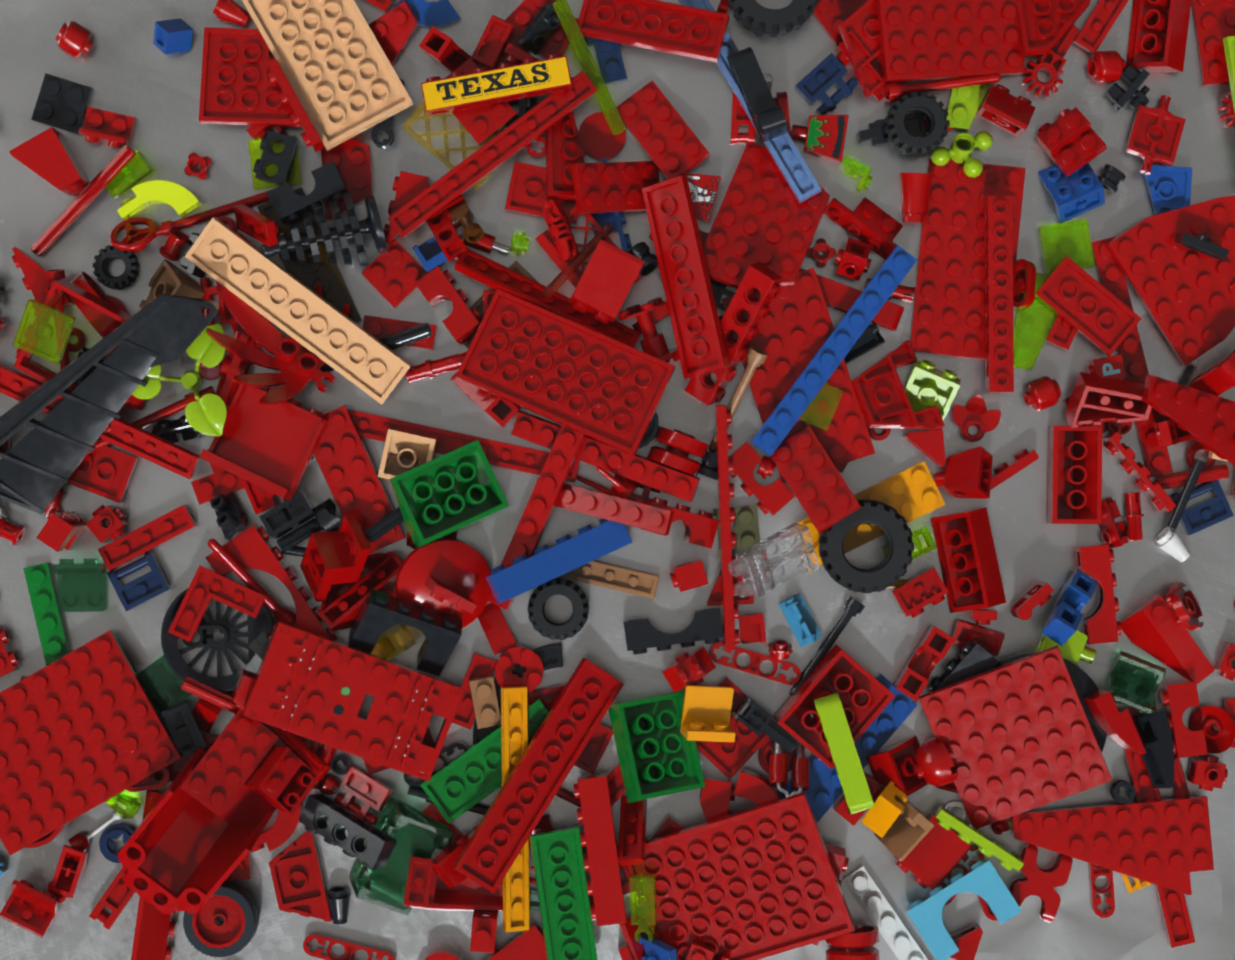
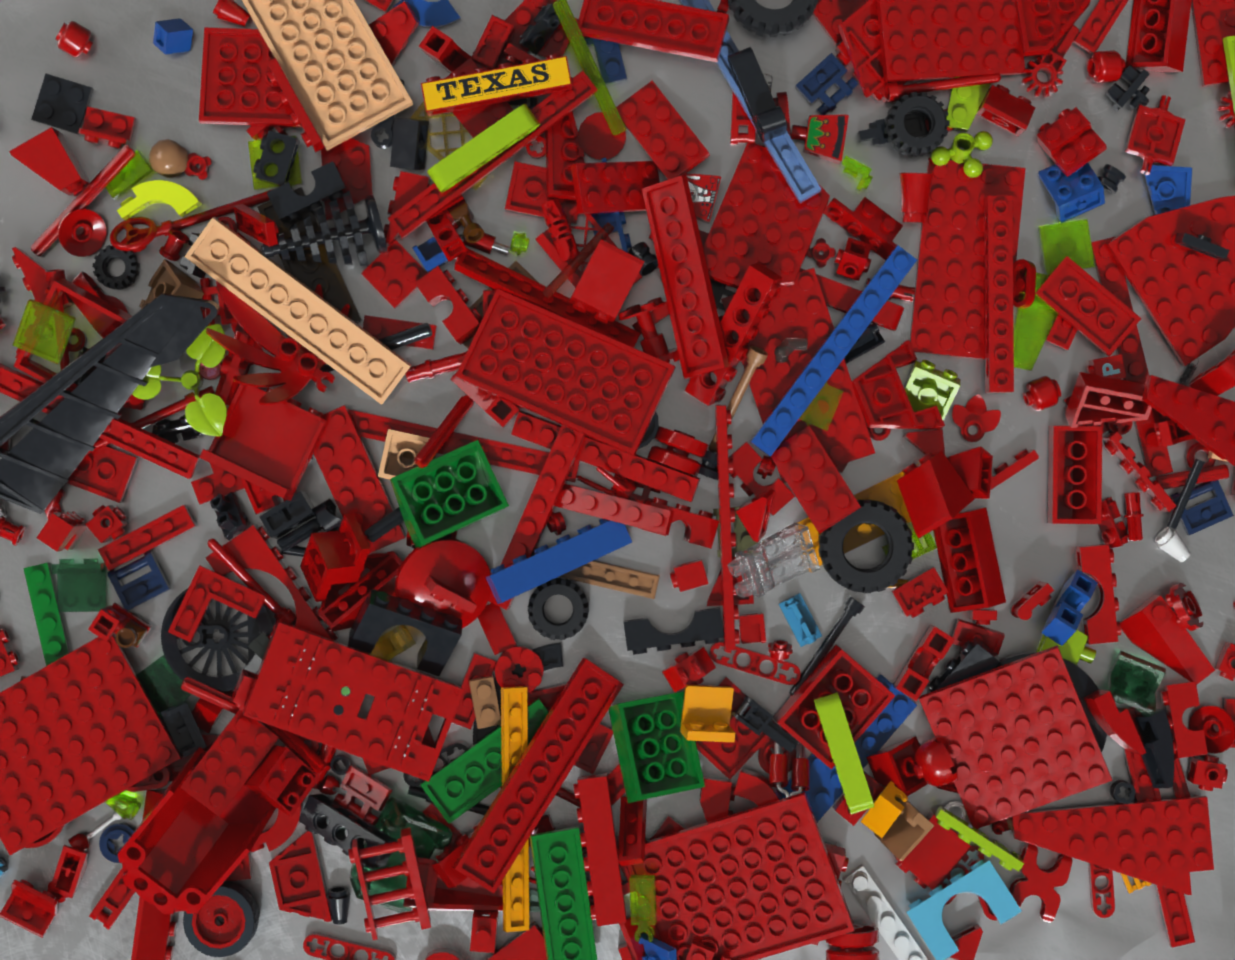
(92, 237): none -> red dish
(119, 621): none -> red hips
(168, 158): none -> medium nougat hair
(409, 143): none -> black hinge
(409, 868): none -> red fence
(443, 431): none -> red axle
(483, 148): none -> lime beam
(556, 523): none -> red plate
(756, 514): none -> red slope
(787, 346): none -> clear smoke arm
(933, 492): none -> red slope

